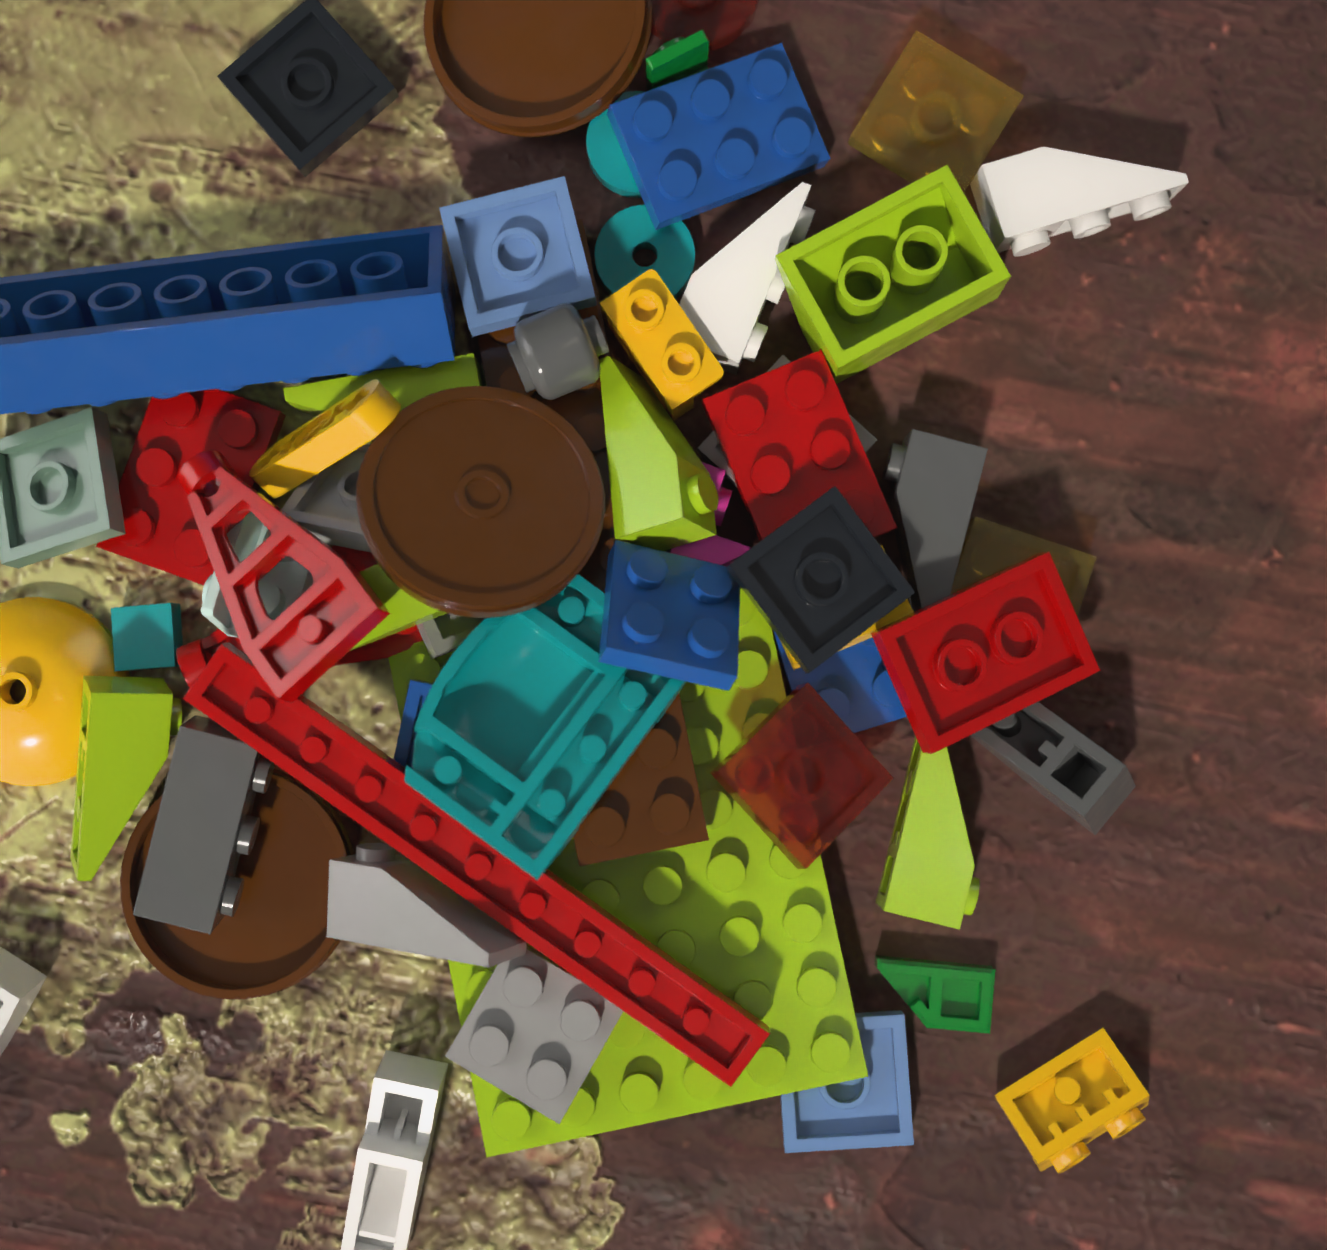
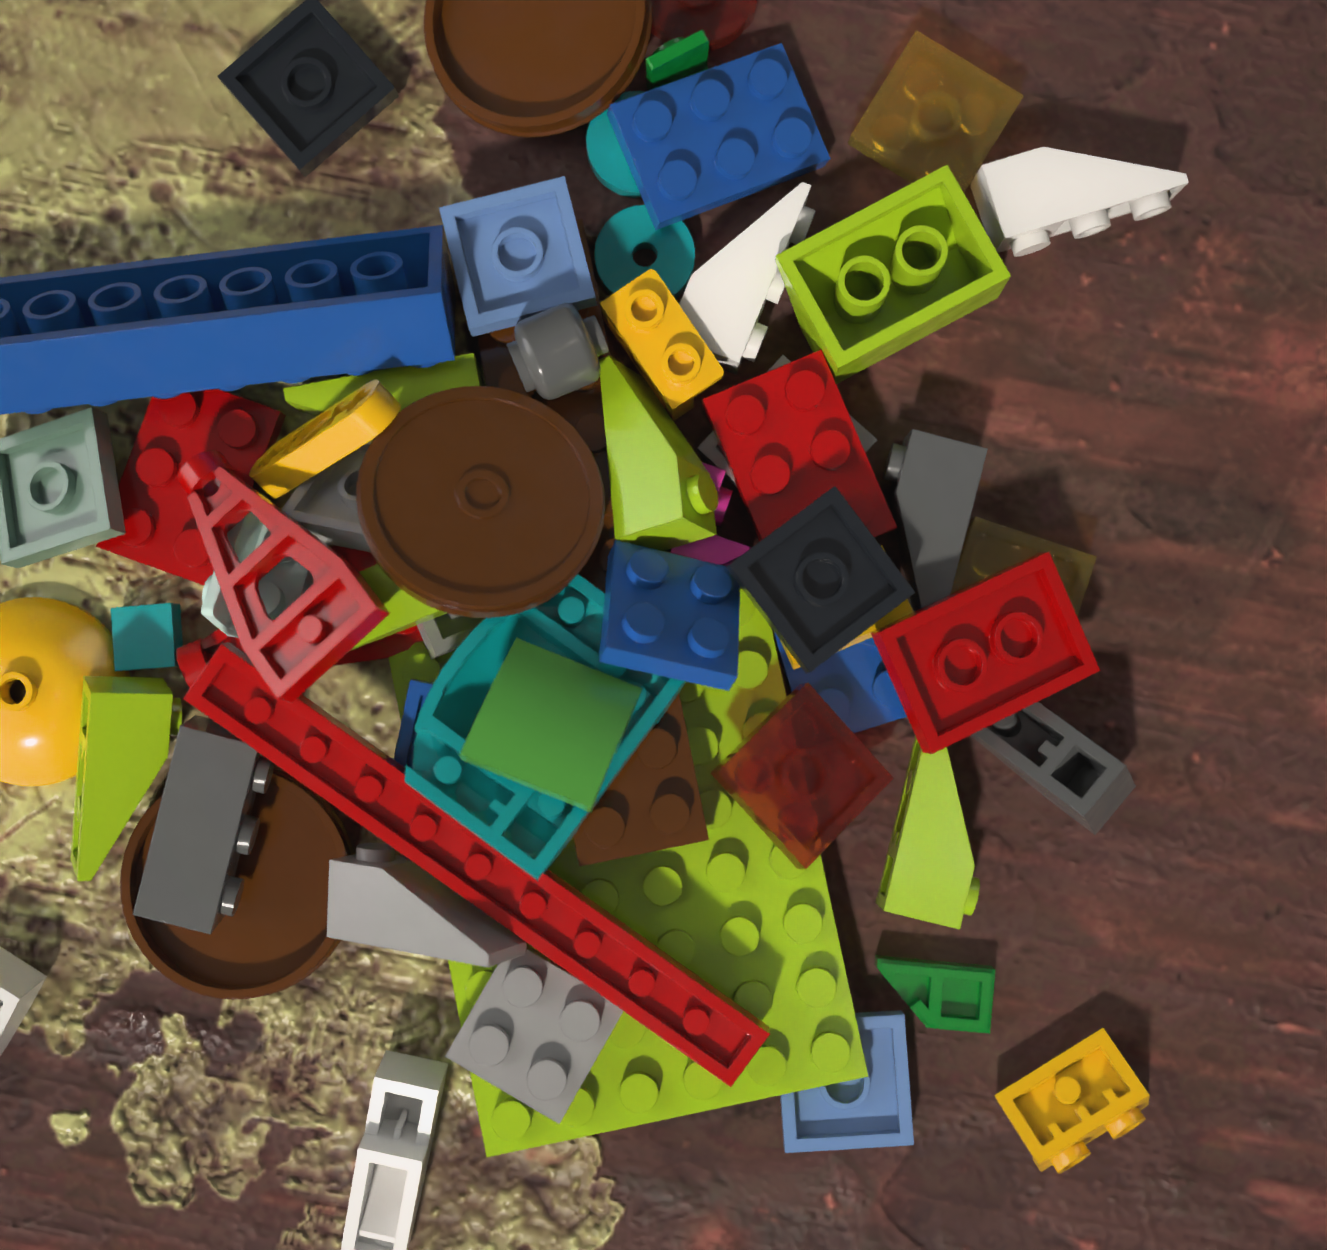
(551, 724): none -> bright green slope

